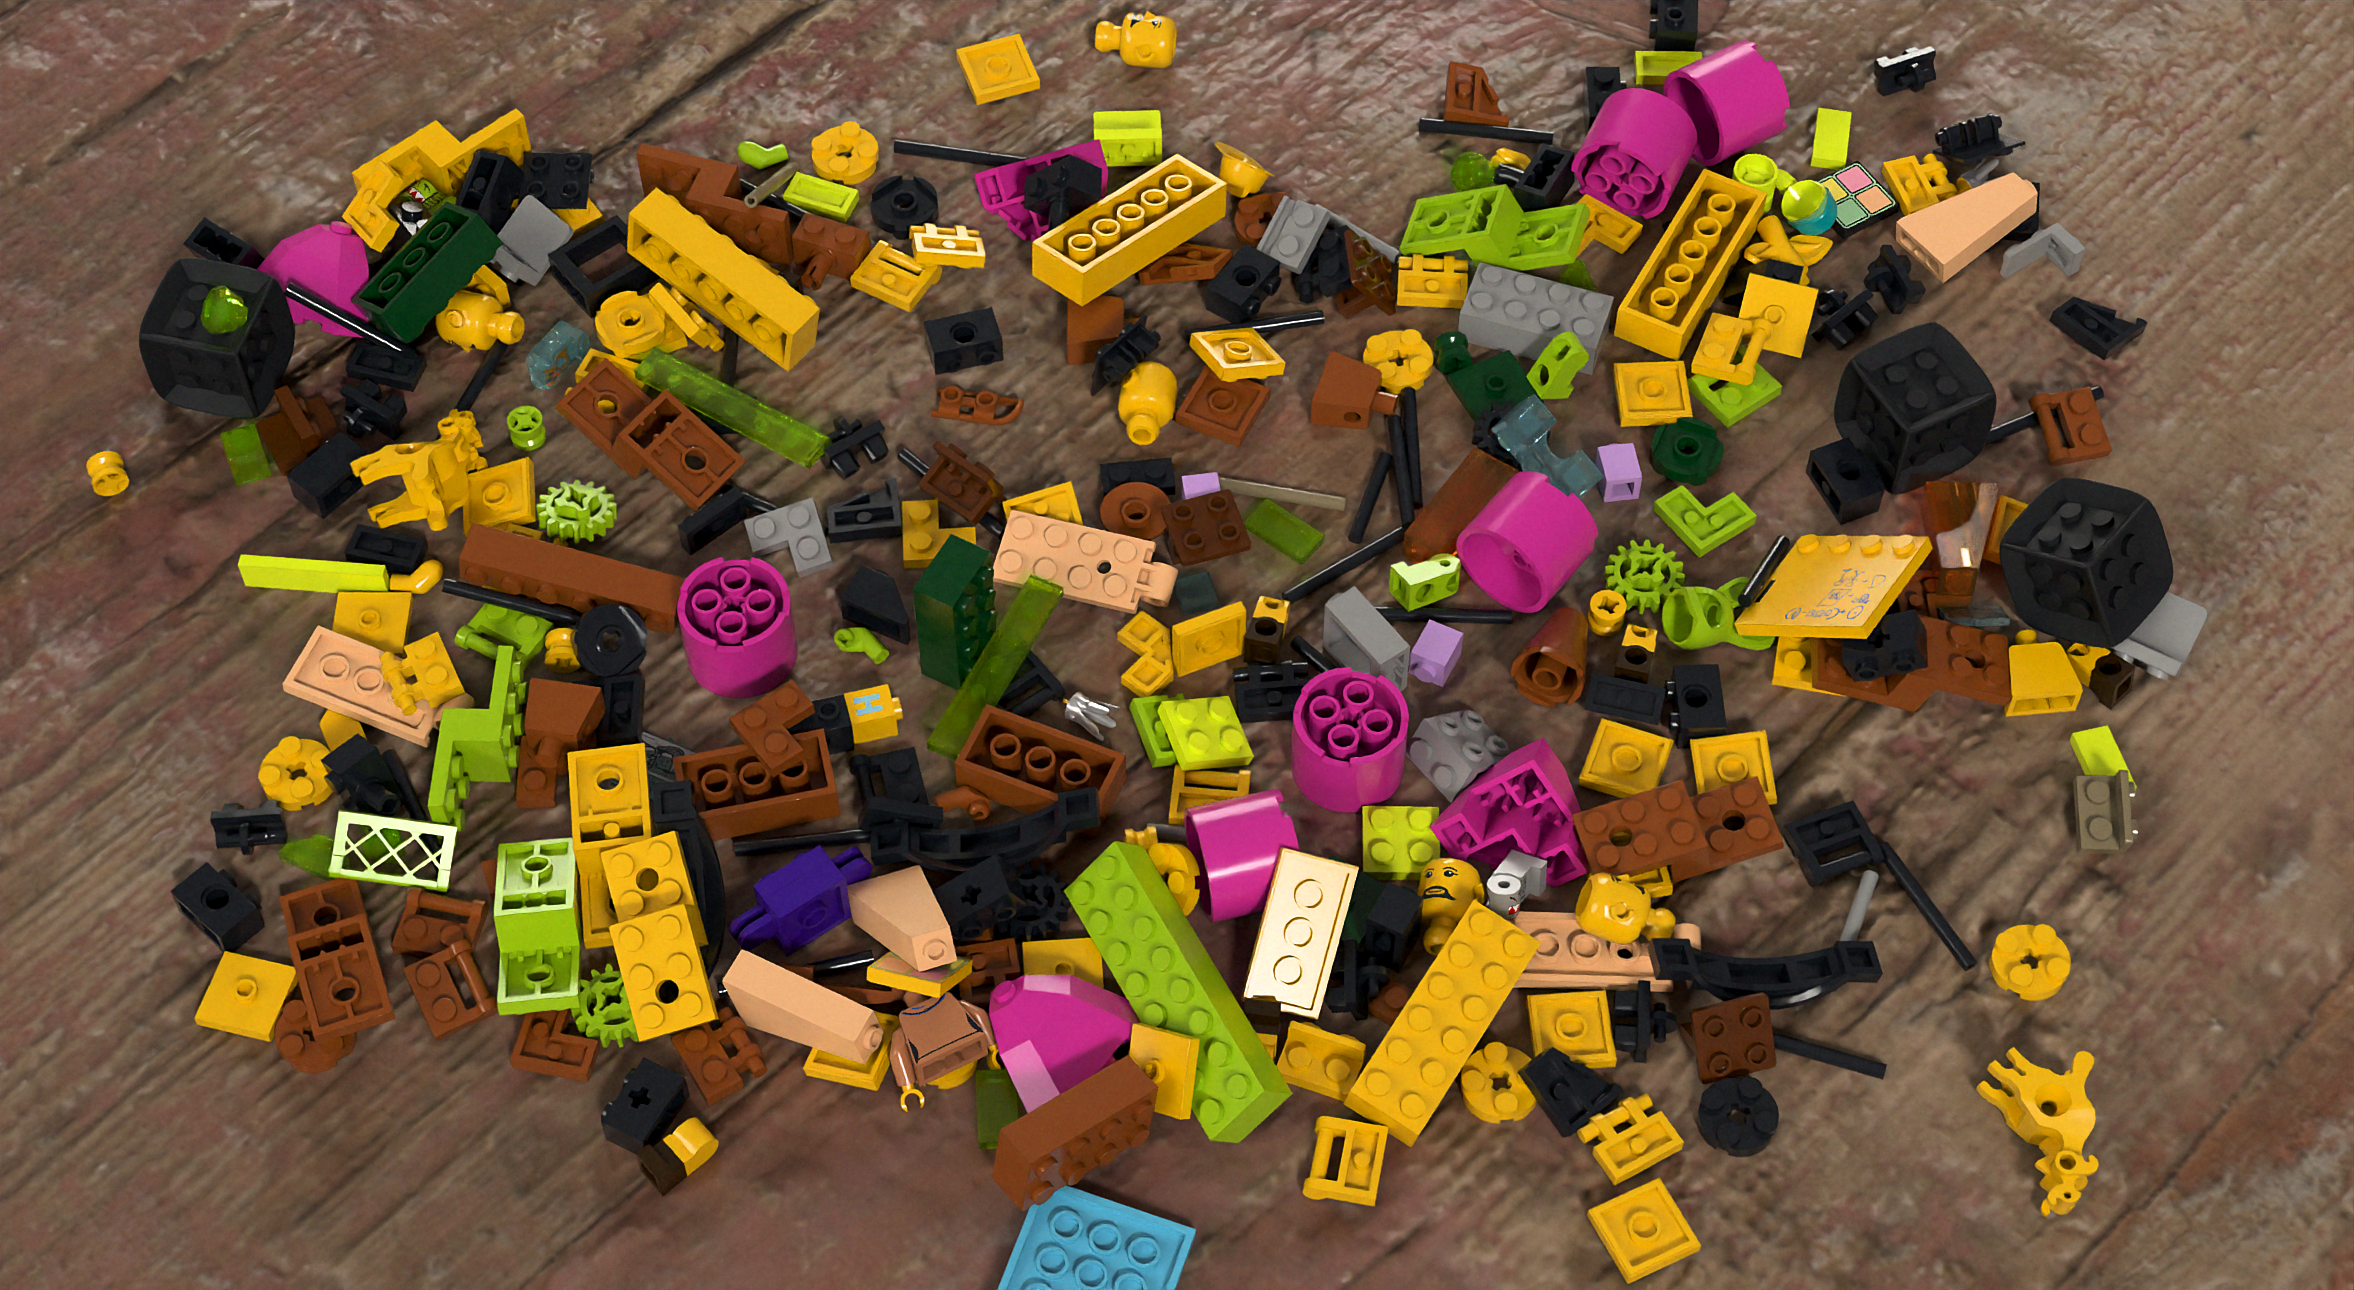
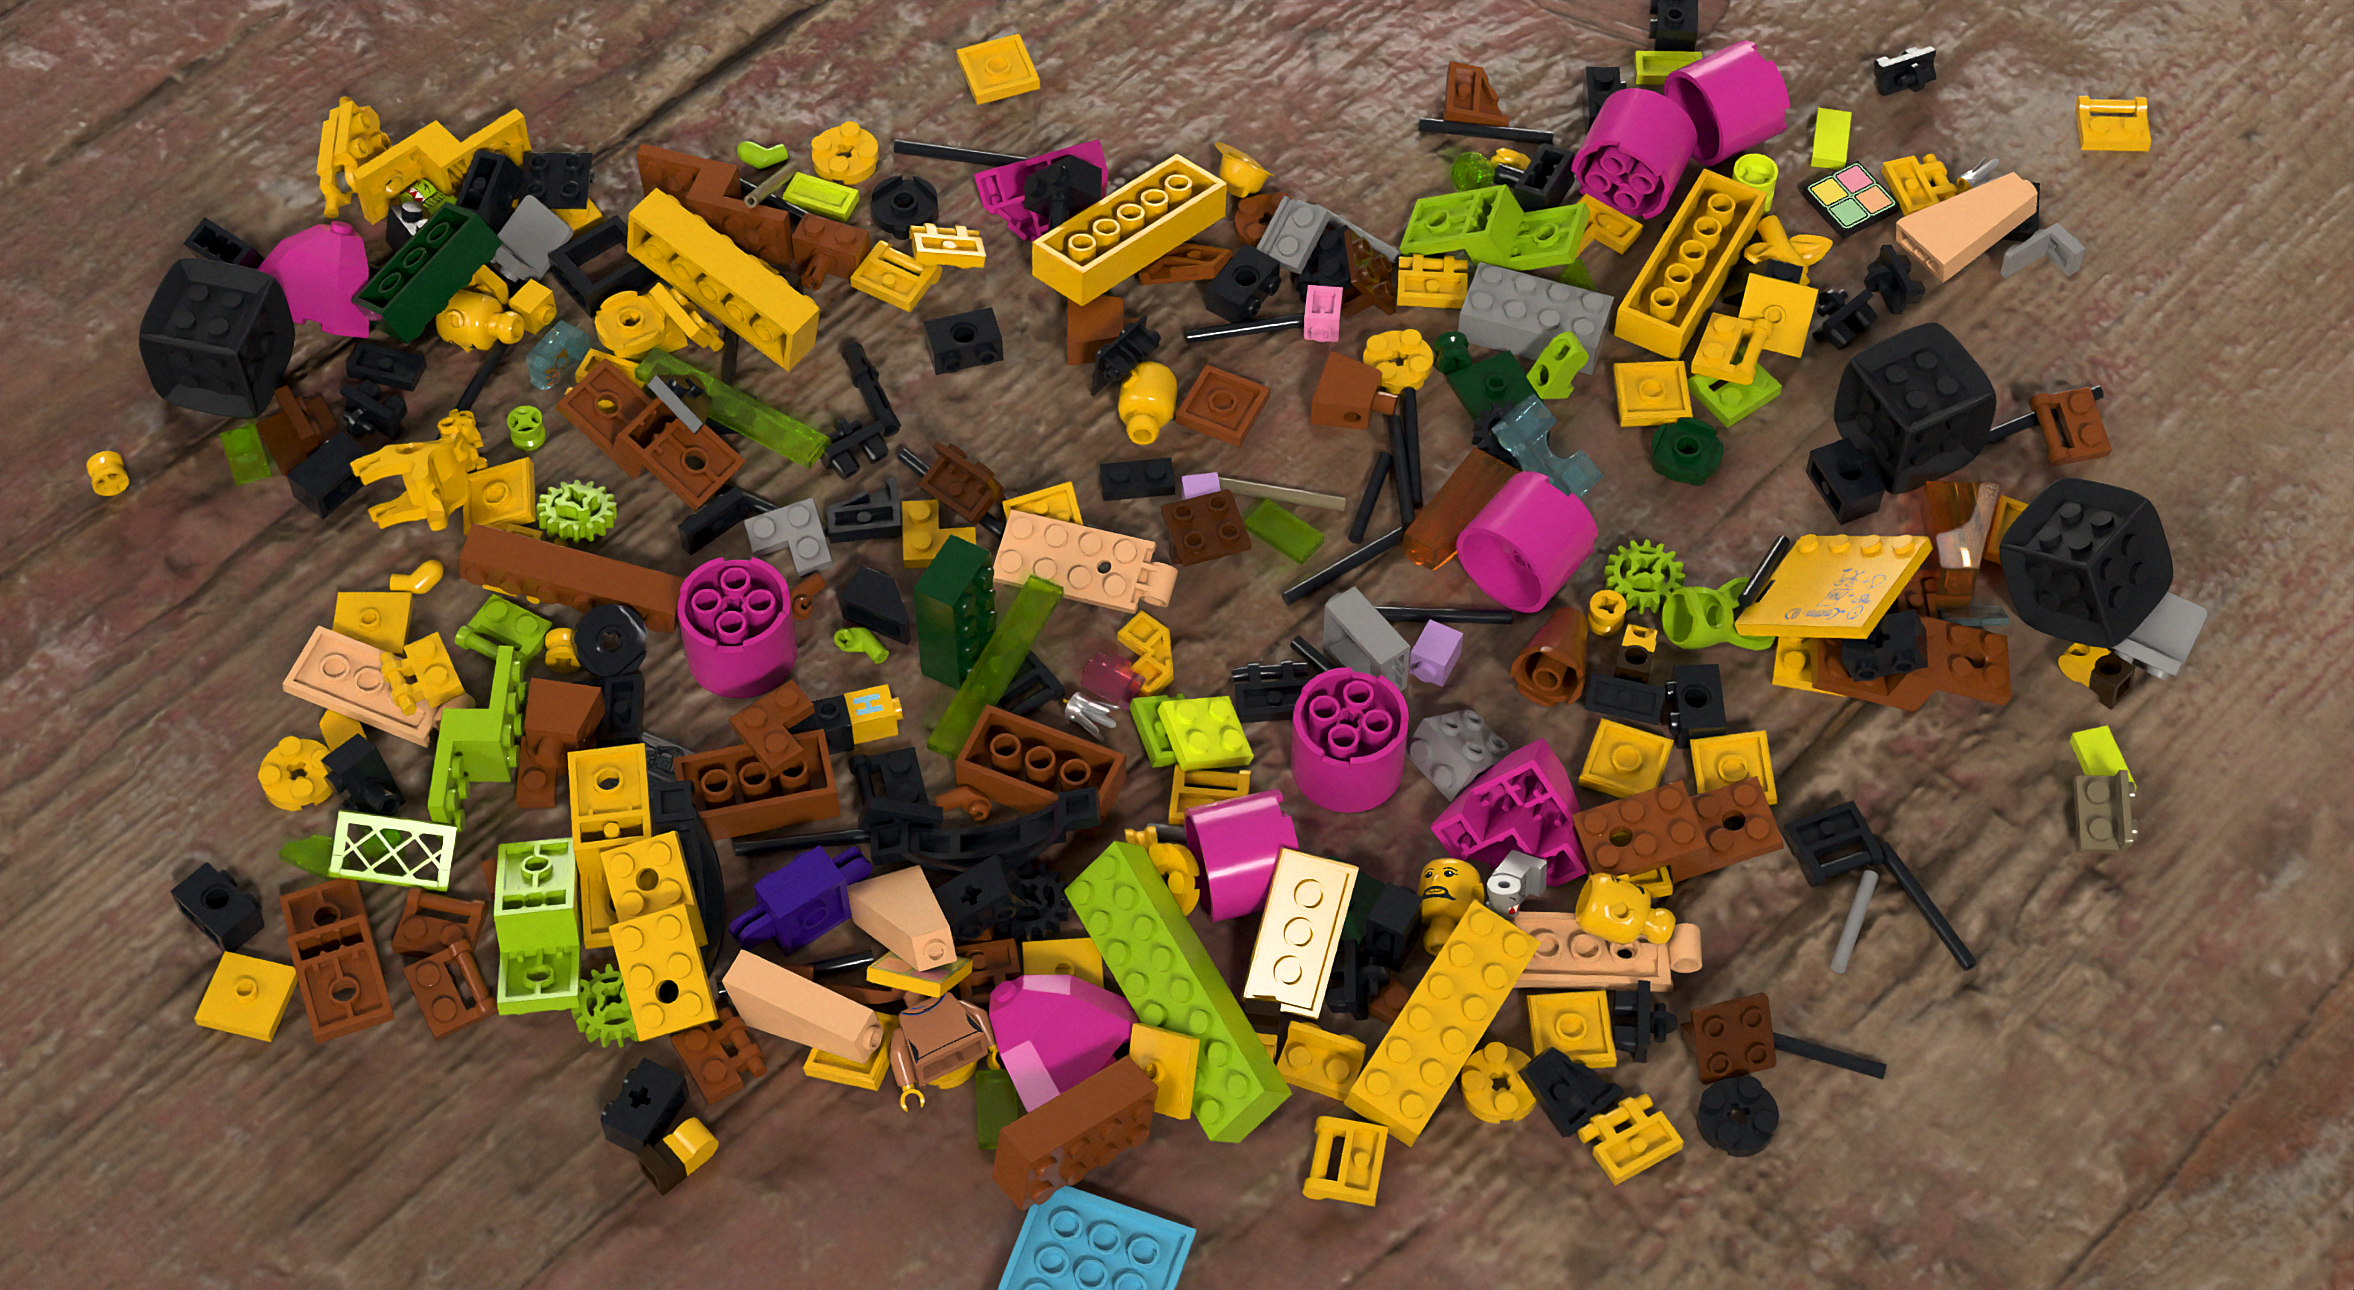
(223, 311): clear neon green cone -> none
(249, 827): black hips -> none
(297, 1046): dark orange plate -> none
(312, 574): neon yellow tile -> none
(345, 319): black piece -> none
(347, 142): none -> yellow piece
(368, 208): yellow plate -> none
(388, 548): black plate -> none
(412, 803): black bar -> none
(511, 602): black bar -> none
(535, 306): none -> yellow plate
(549, 1051): dark orange plate -> none
(685, 397): none -> wing
(802, 595): none -> dark orange arm
(866, 379): none -> black pin
(983, 402): dark orange piece -> none
(1112, 679): none -> clear pink brick
(1129, 137): neon yellow bracket -> none
(1131, 502): dark orange dish -> none
(1142, 39): yellow piece -> none
(1195, 593): clear light blue tile -> none
(1208, 639): yellow plate -> none
(1237, 354): yellow plate -> none
(1266, 631): dark brown leg -> none
(1322, 313): none -> bright pink bracket
(1398, 841): neon yellow plate -> none
(1425, 581): lime leg -> none
(1620, 471): lavender brick -> none
(1643, 1230): yellow plate -> none
(1703, 527): lime plate -> none
(1785, 979): black piece -> none
(1806, 204): neon yellow hair -> none
(1974, 140): black hinge -> none
(2035, 942): yellow plate -> none
(2040, 677): yellow torso -> none
(2052, 1114): yellow animal -> none
(2096, 326): black wing -> none
(2111, 132): none -> yellow plate

